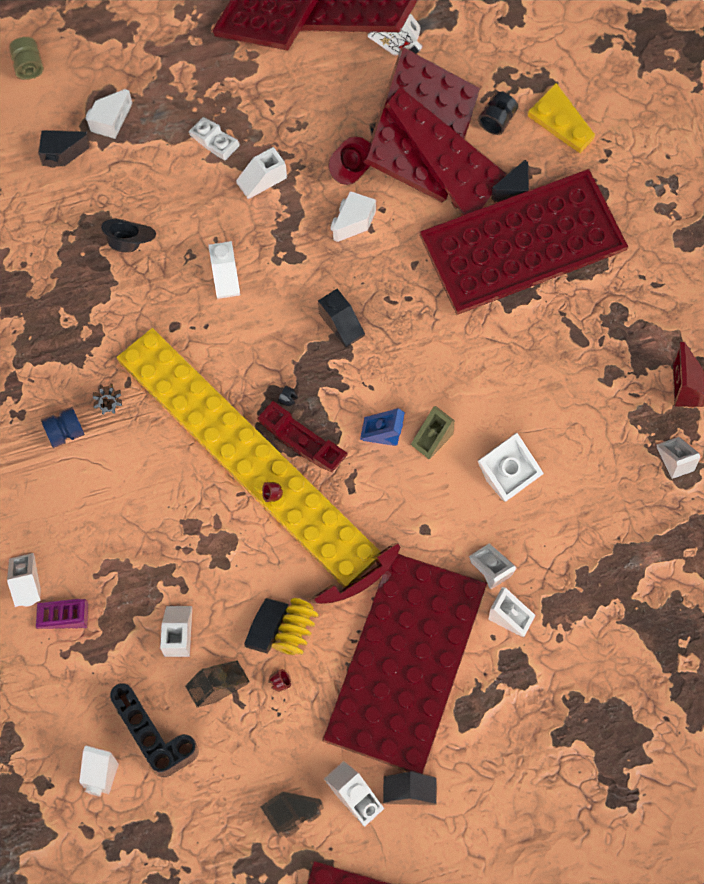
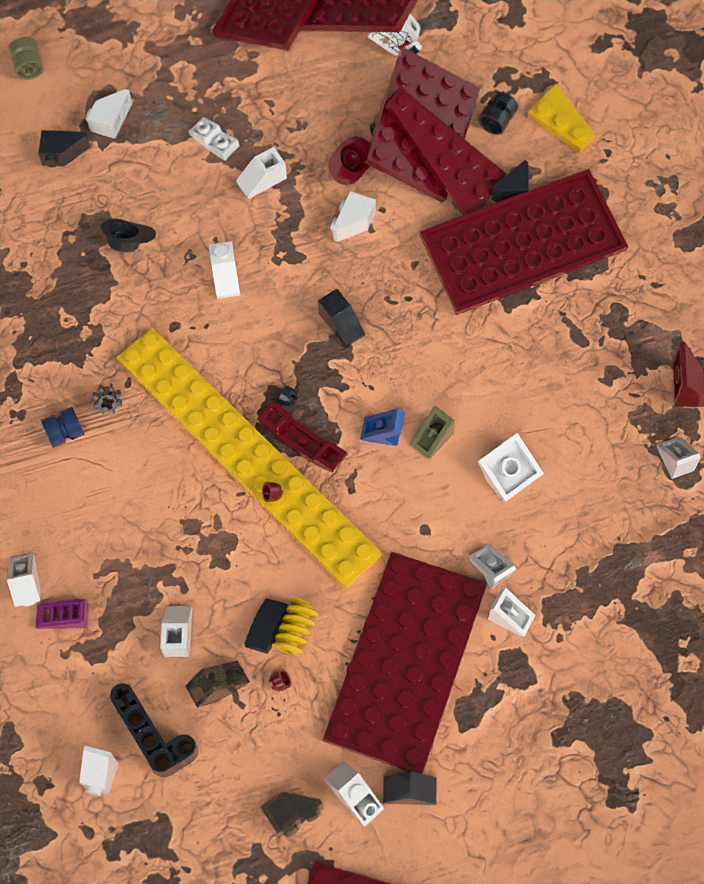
(383, 560): dark red slope -> none

